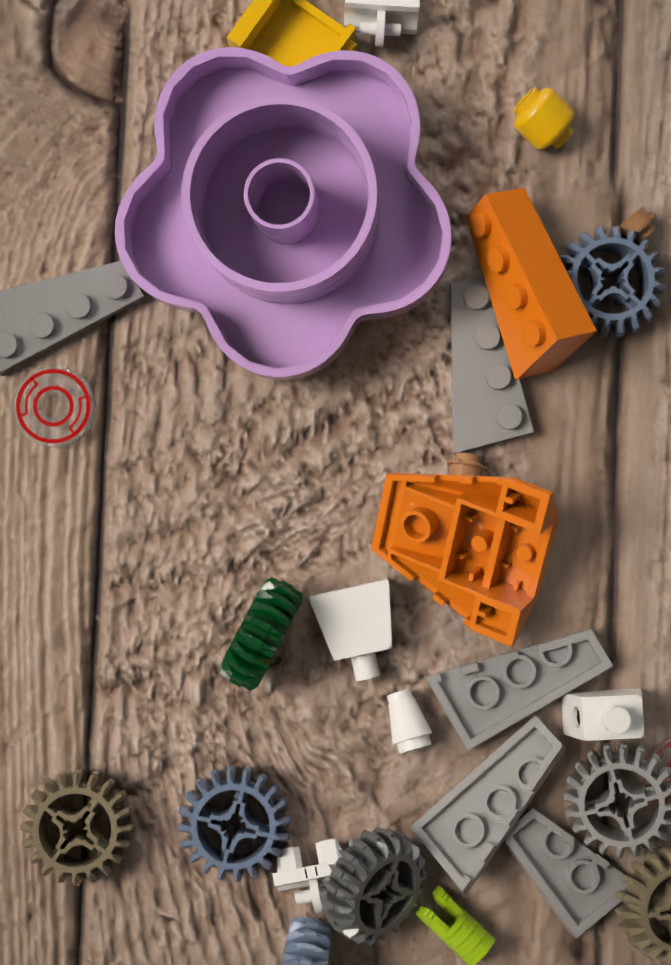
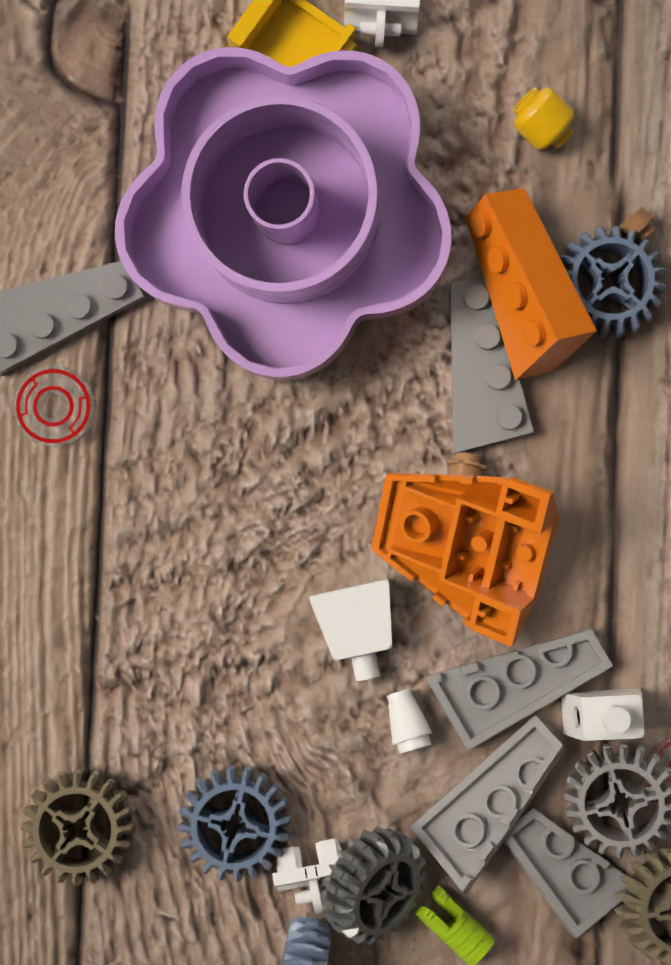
(261, 633): dark green gear -> none

